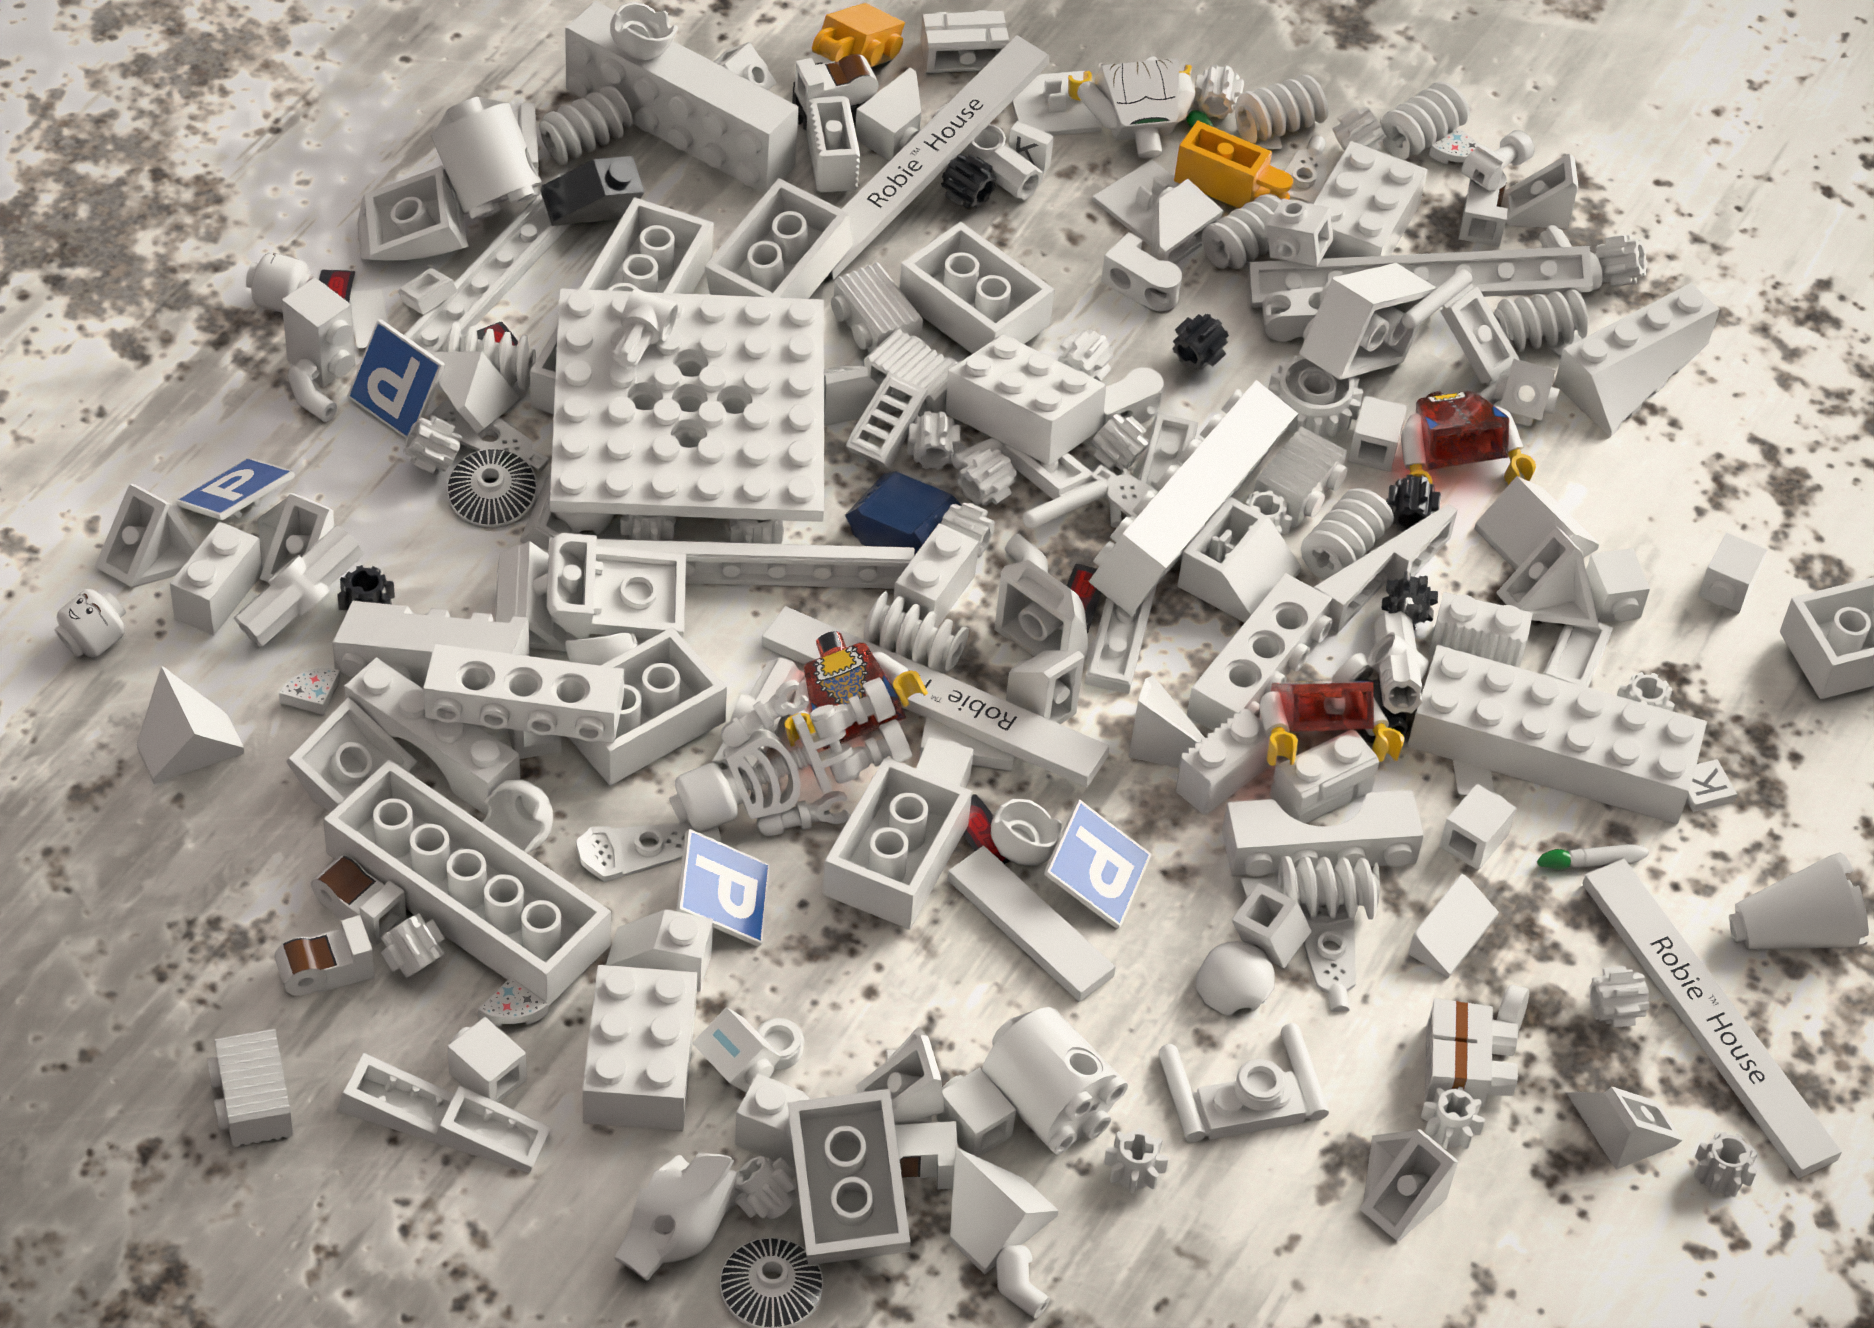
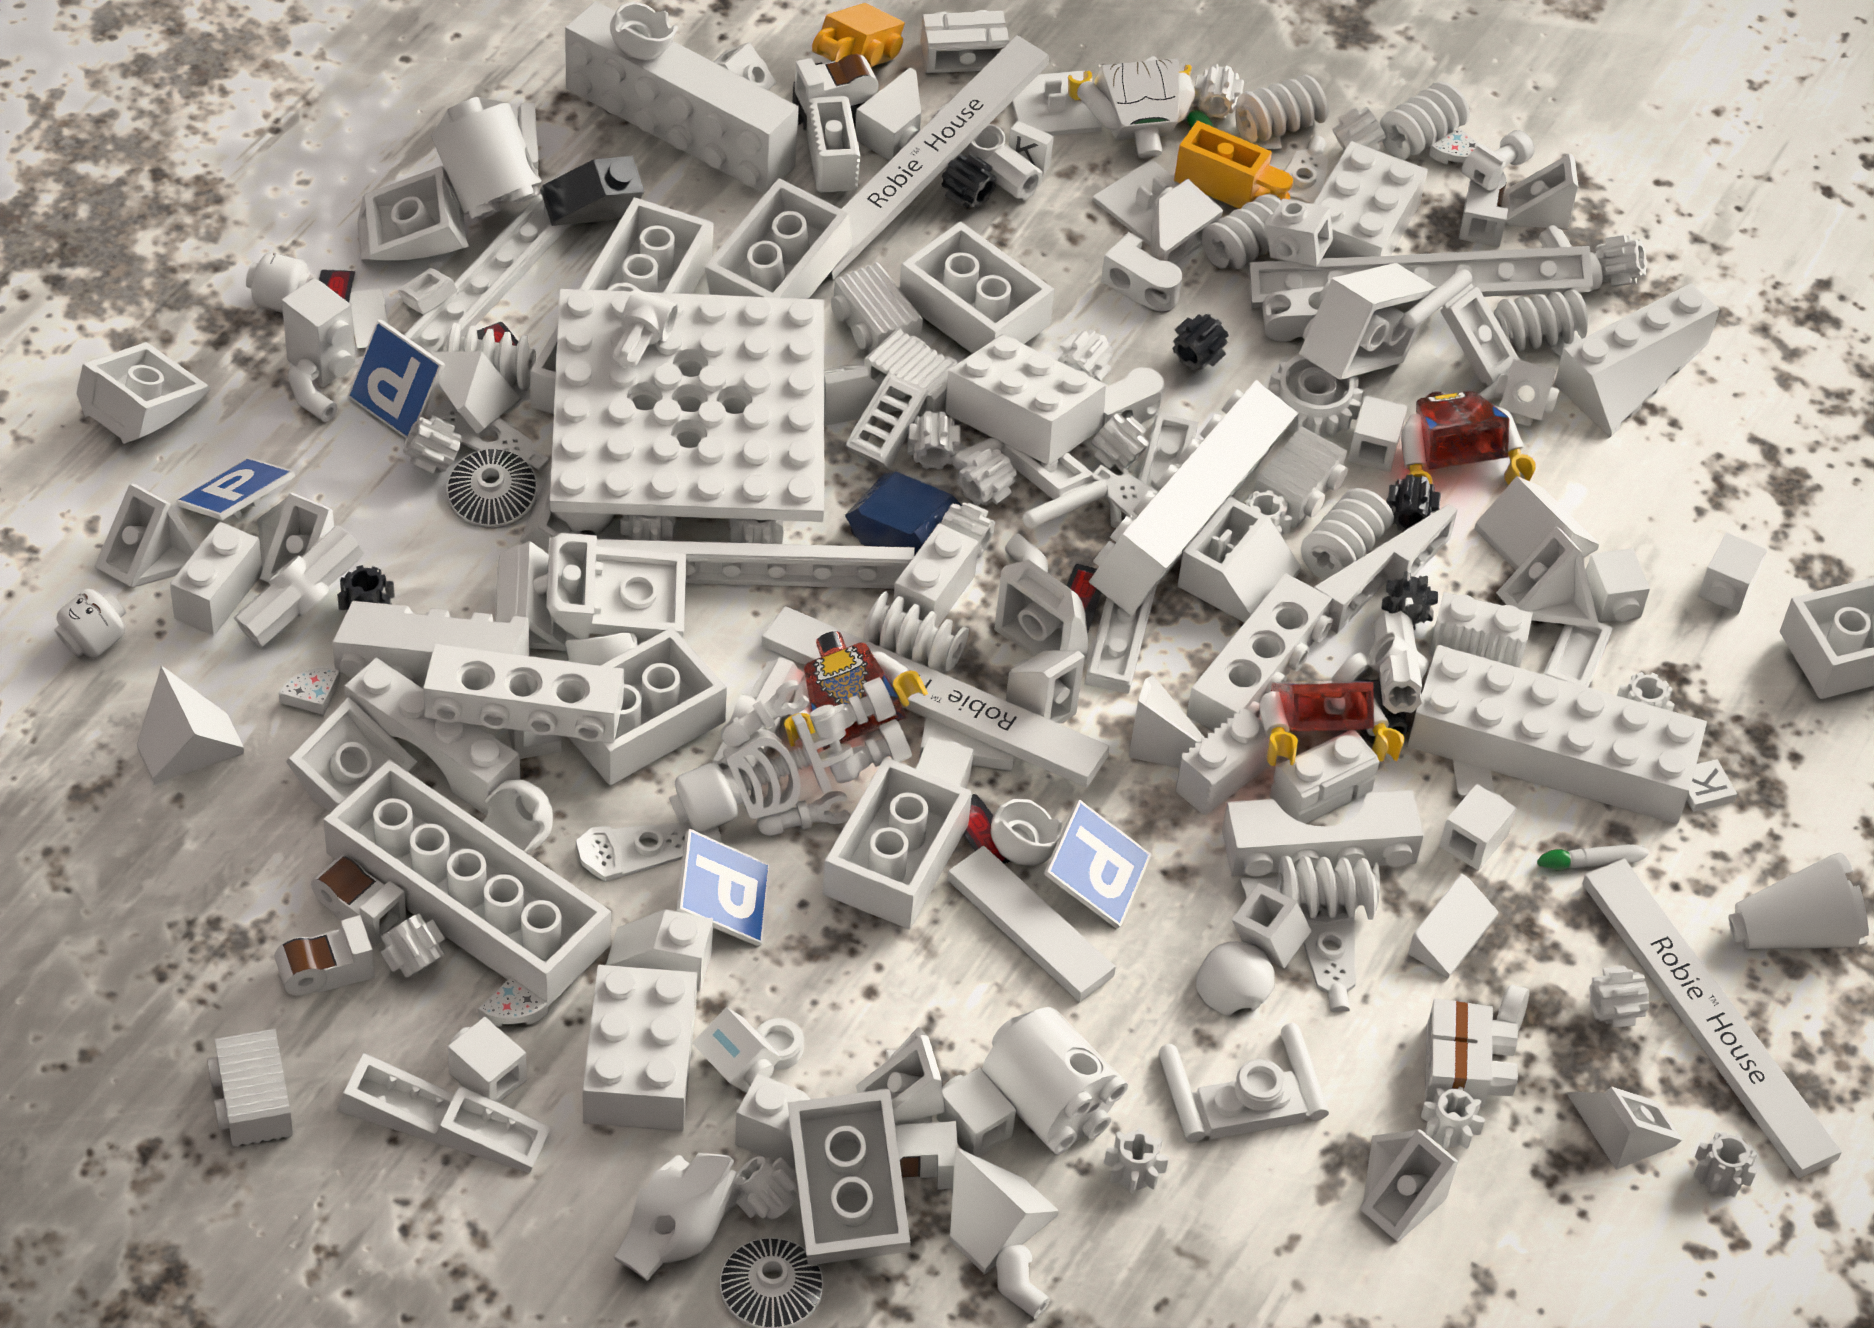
(137, 391): none -> white slope
(585, 123): white piece -> none

